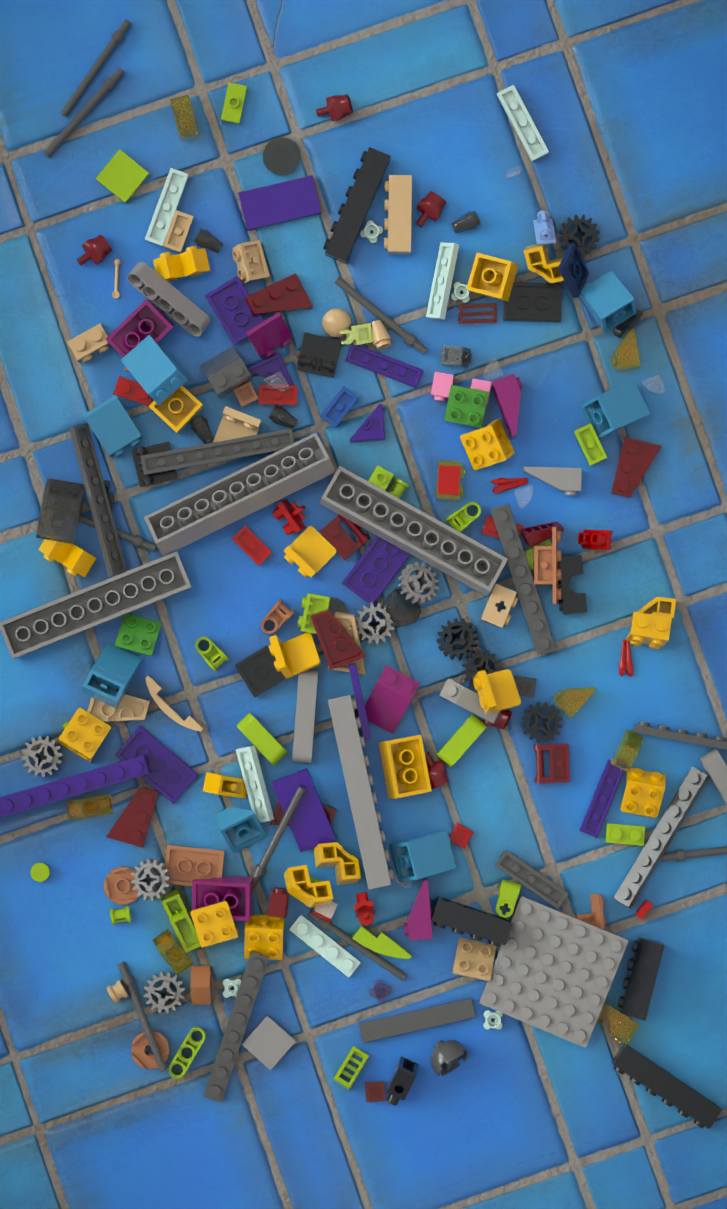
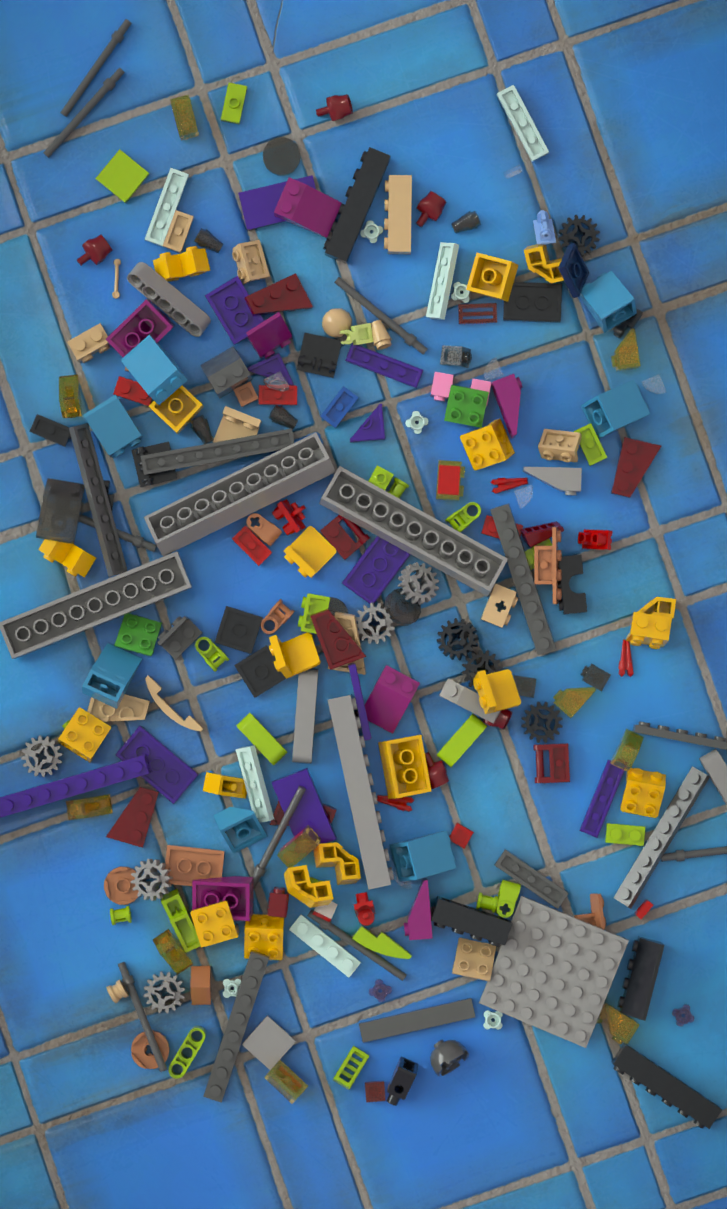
(40, 872): lime tile -> none
(50, 430): none -> black plate
(70, 396): none -> clear yellow slope
(179, 637): none -> dark grey bracket
(238, 630): none -> black plate
(266, 531): none -> nougat piece
(286, 1081): none -> clear yellow brick
(299, 847): none -> clear yellow brick
(307, 208): none -> magenta slope
(399, 803): none -> red piece
(416, 427): none -> light aqua plate
(487, 902): none -> lime bush
(559, 445): none -> tan bracket
(595, 676): none -> clear smoke bracket
(683, 1020): none -> clear purple plate

